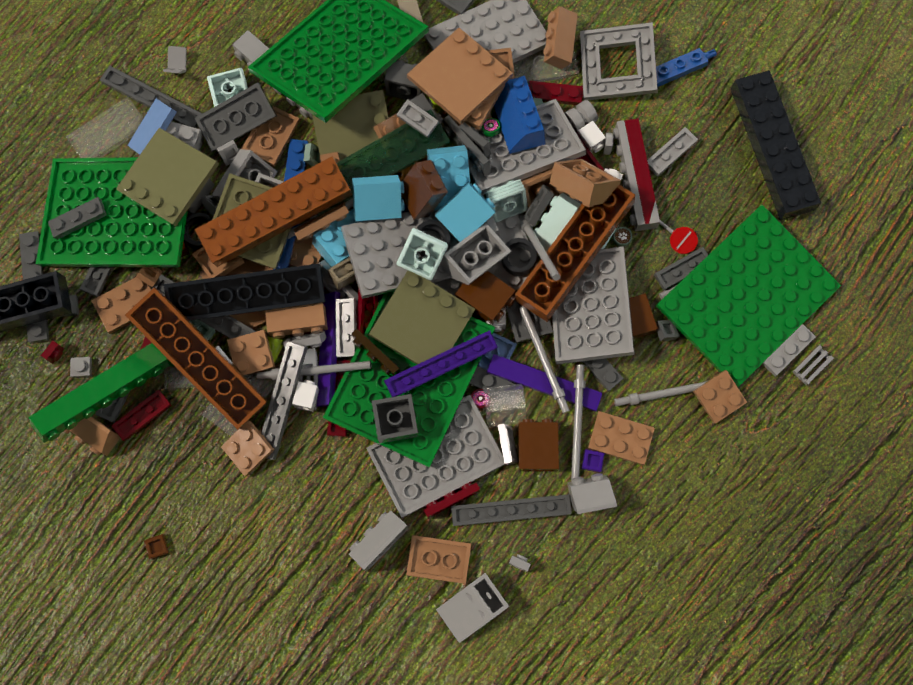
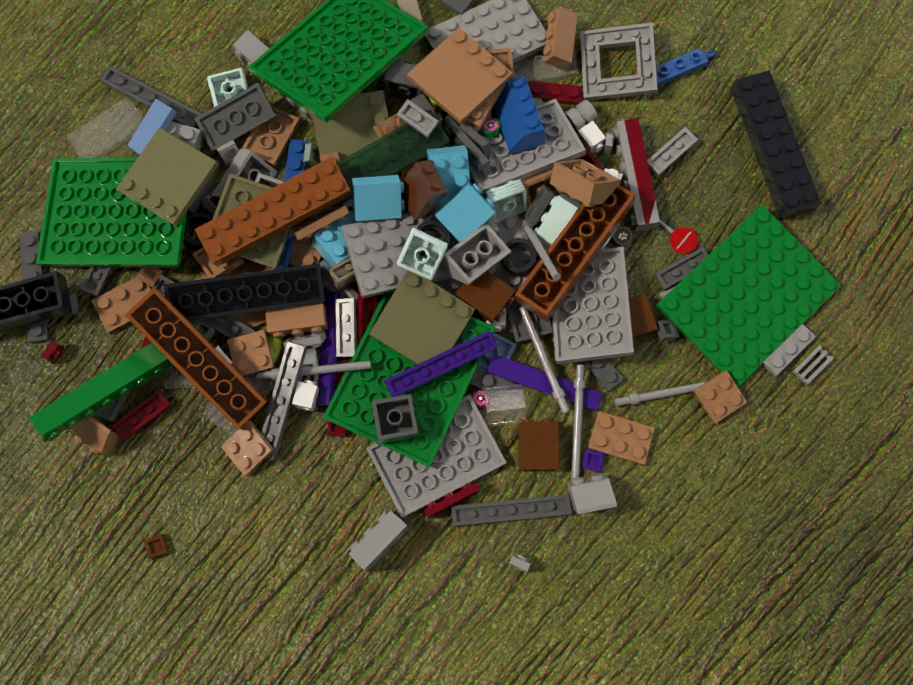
(77, 218): dark grey plate -> none
(81, 367): light grey plate -> none
(176, 59): light grey bracket -> none
(374, 353): dark brown plate -> none
(438, 559): medium nougat plate -> none
(472, 607): light grey slope -> none
(508, 444): tile -> none

